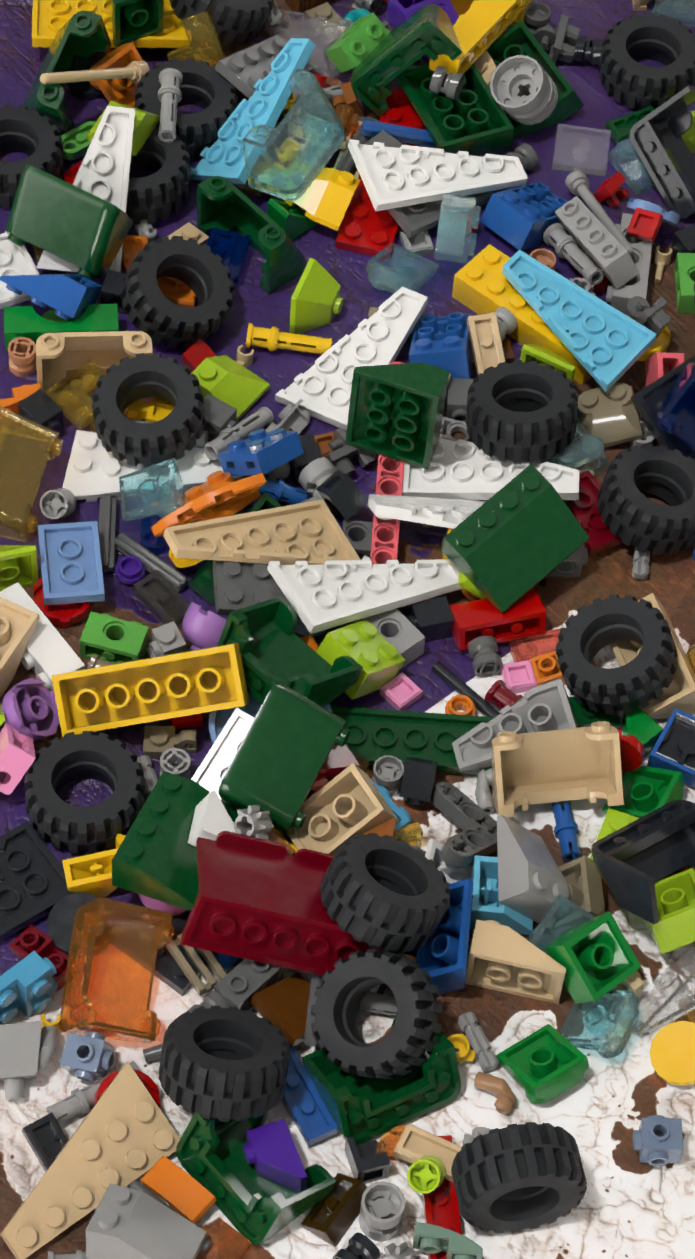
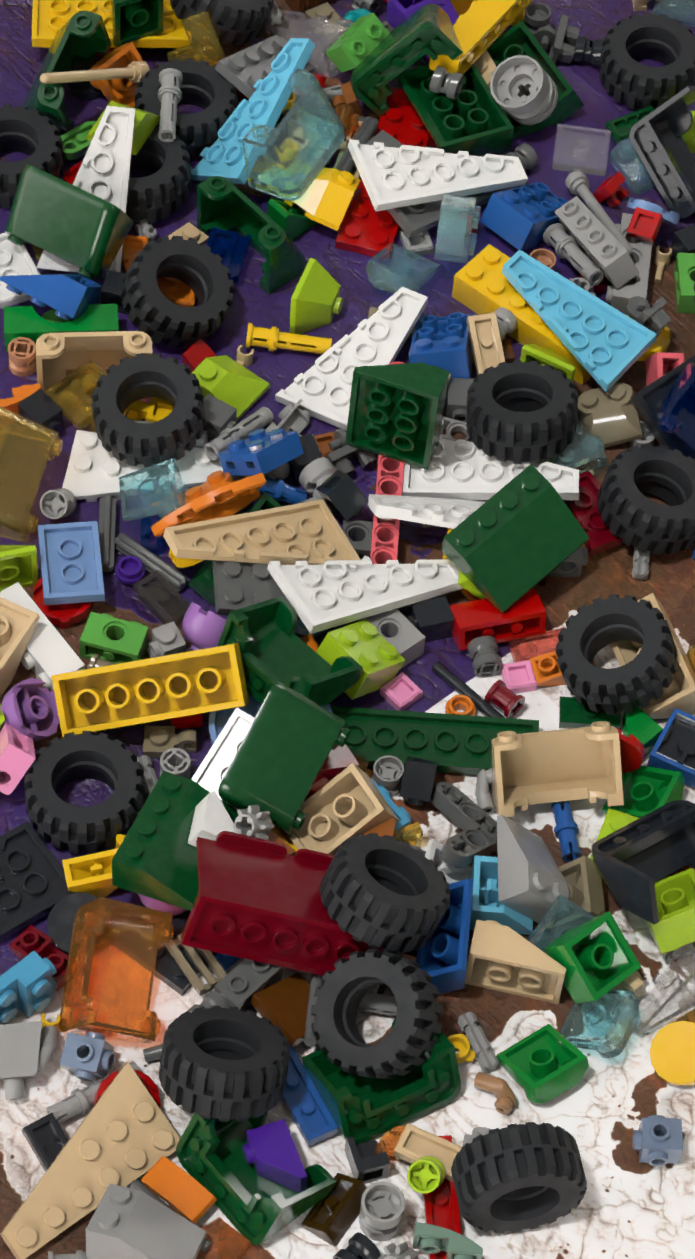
(400, 133): blue axle -> none
(540, 710): light grey wedge -> none

